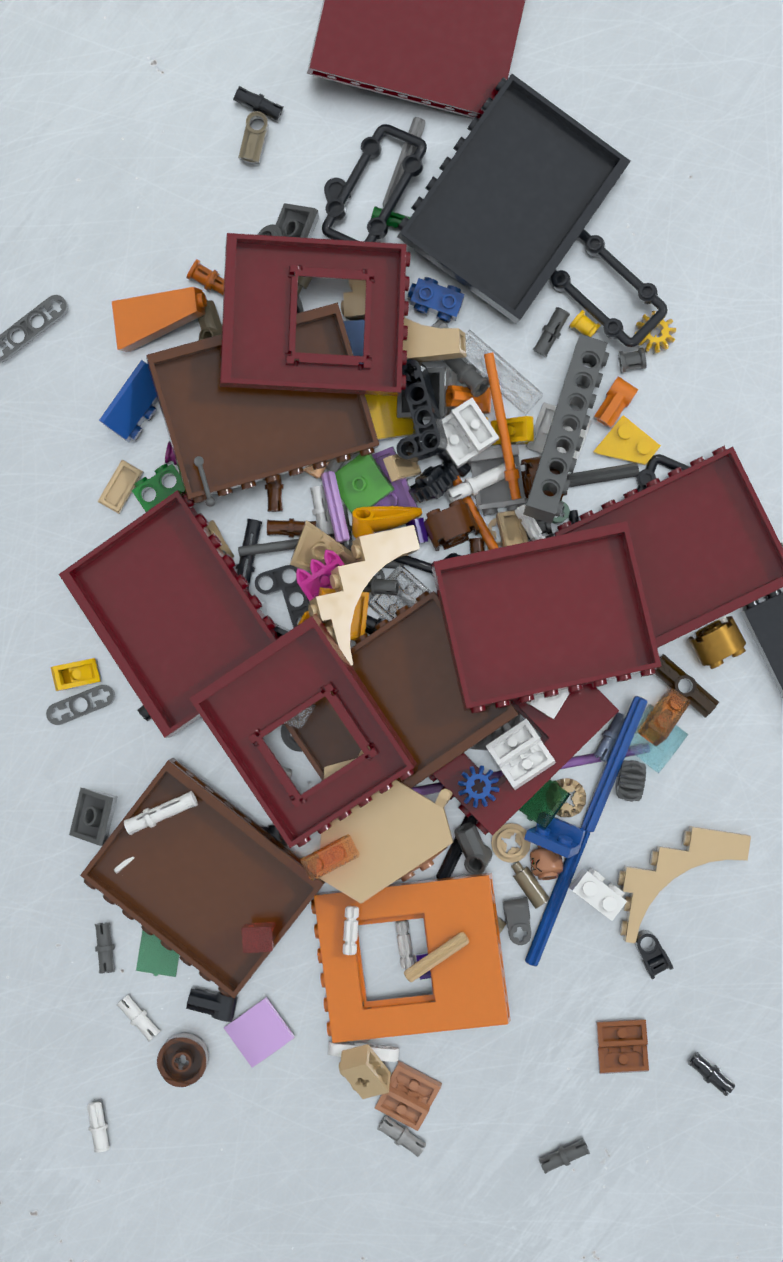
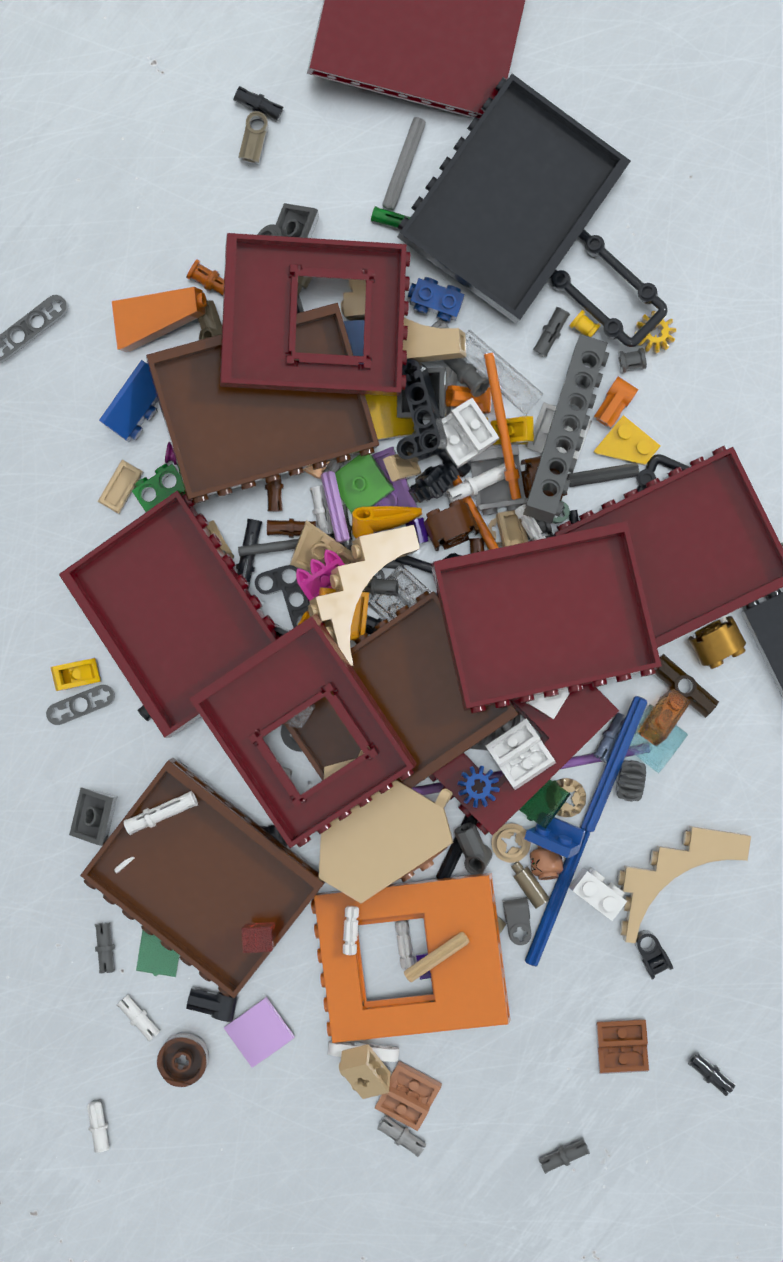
(198, 461): dark grey hinge -> none
(330, 857): clear orange brick -> none
(333, 188): black tile -> none
(371, 149): black bar -> none

